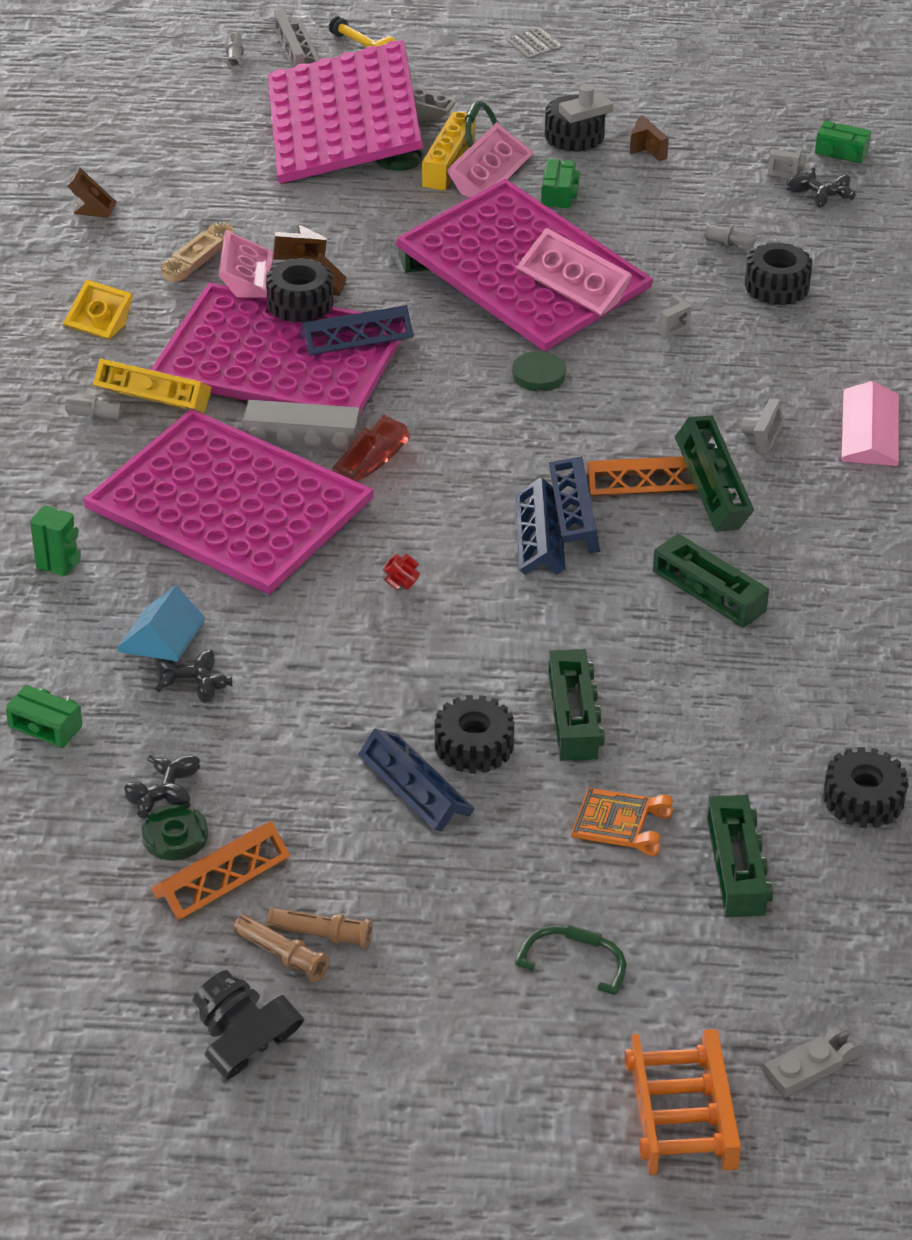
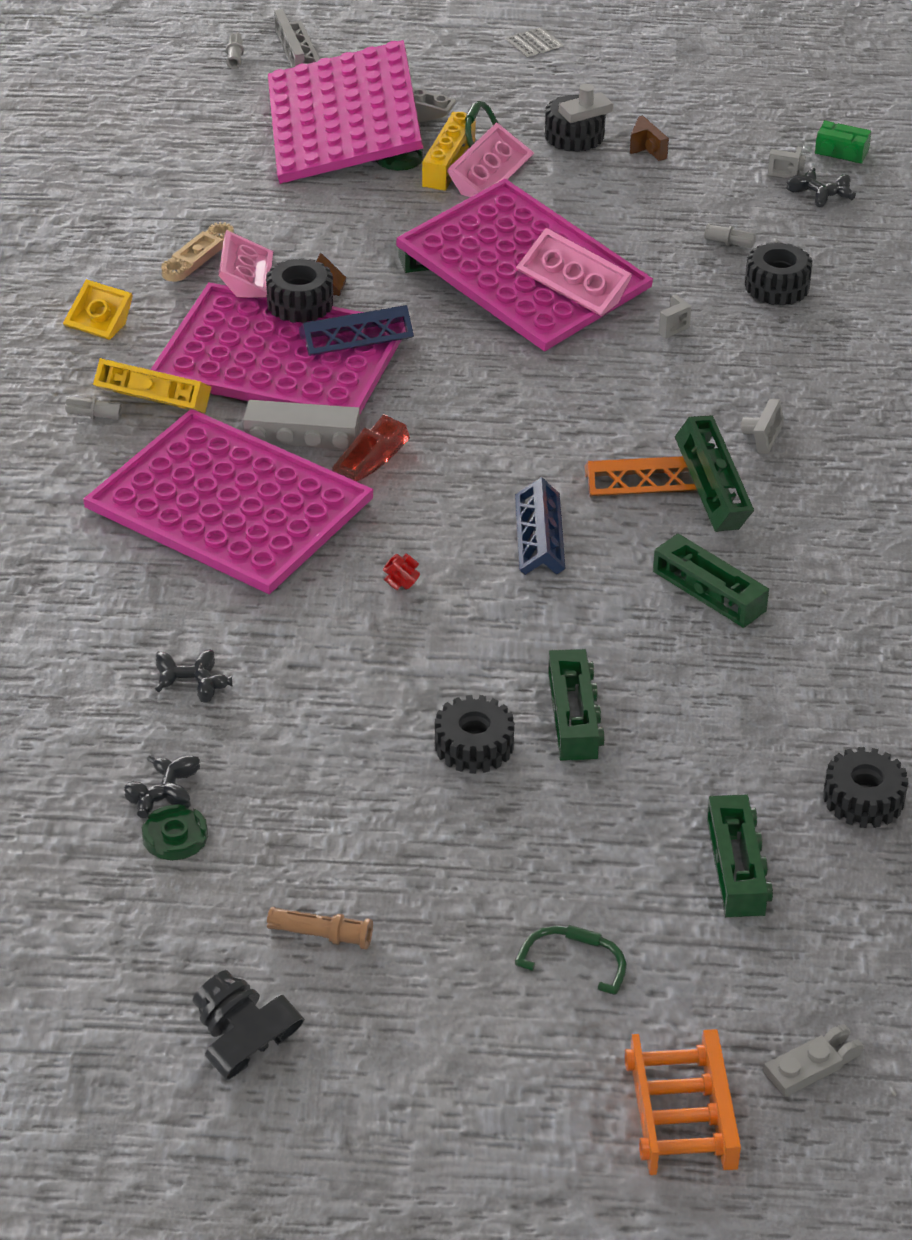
(44, 715): green brick -> none
(55, 540): green brick -> none
(93, 197): reddish brown slope -> none
(164, 627): dark azure slope -> none
(213, 860): orange fence -> none
(292, 952): medium nougat pin -> none
(303, 244): reddish brown slope -> none
(339, 27): yellow piece -> none
(413, 779): dark blue fence -> none
(539, 371): dark green tile -> none
(559, 183): green brick -> none
(579, 497): dark blue fence -> none
(620, 818): flag -> none
(870, 425): bright pink slope -> none

